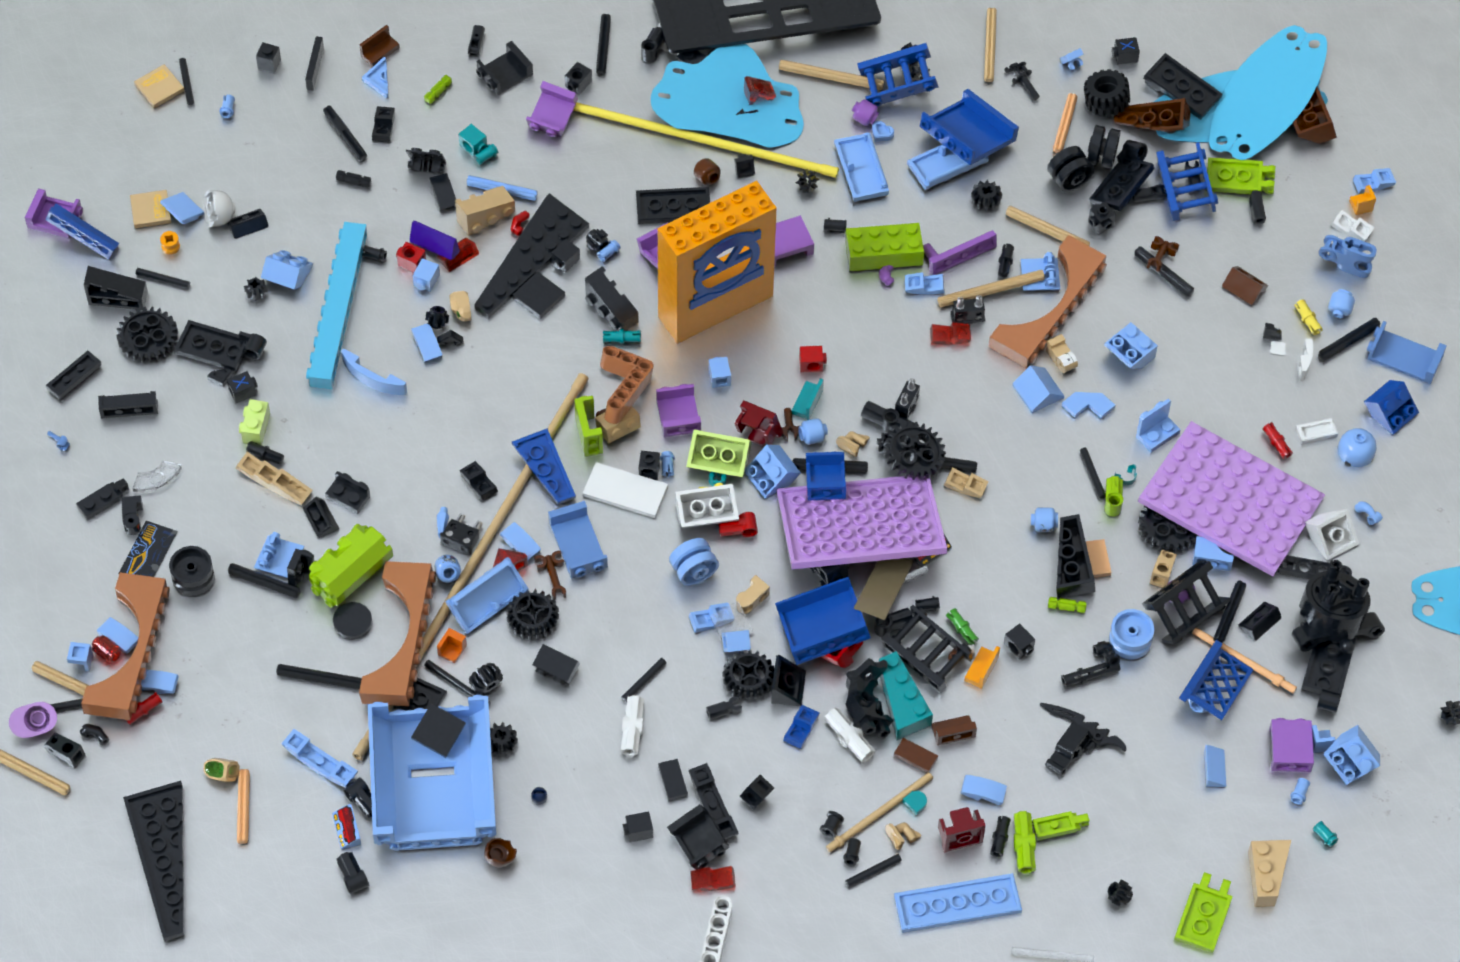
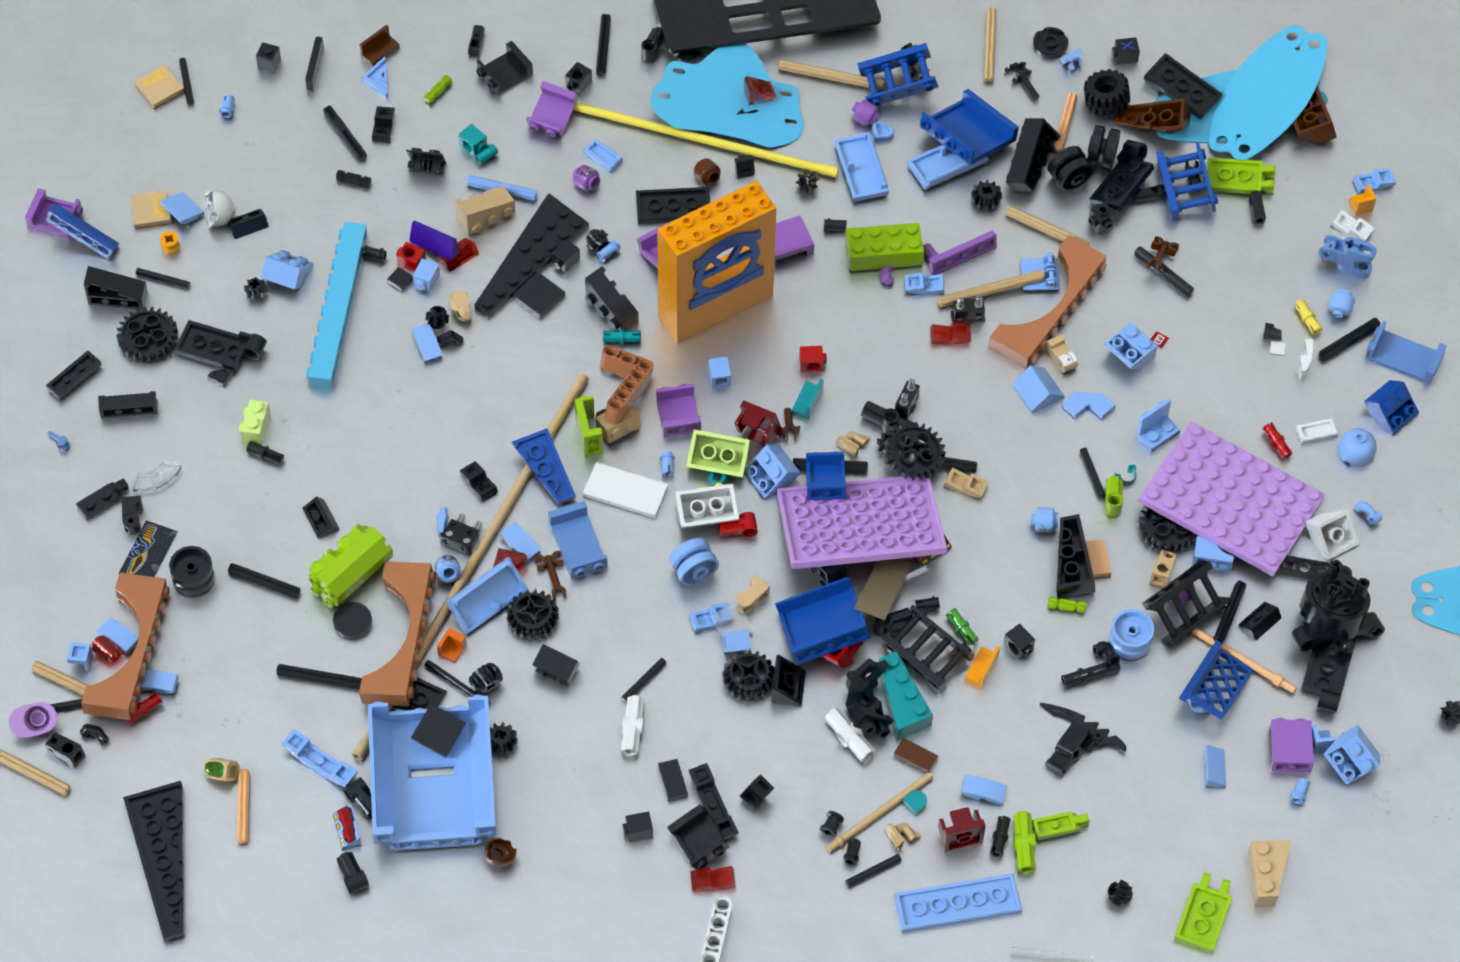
(242, 386): black brick -> none
(273, 479): tan slope -> none
(276, 555): light blue hinge -> none
(299, 566): black bracket -> none
(348, 492): black bracket -> none
(391, 385): light blue slope -> none
(400, 279): none -> black tile
(443, 191): black slope -> none
(516, 223): red arm -> none
(539, 798): dark blue hinge -> none
(586, 178): none -> medium lavender head
(602, 155): none -> light blue tile
(649, 464): black brick -> none
(723, 708): black bar -> none
(801, 727): blue slope -> none
(812, 431): light blue head -> none
(954, 730): reddish brown panel -> none
(1005, 260): black axle -> none
(1031, 154): none -> black wedge
(1050, 43): none -> black tile
(1159, 339): none -> red sticker
(1244, 285): reddish brown panel -> none
(1326, 834): teal pin -> none

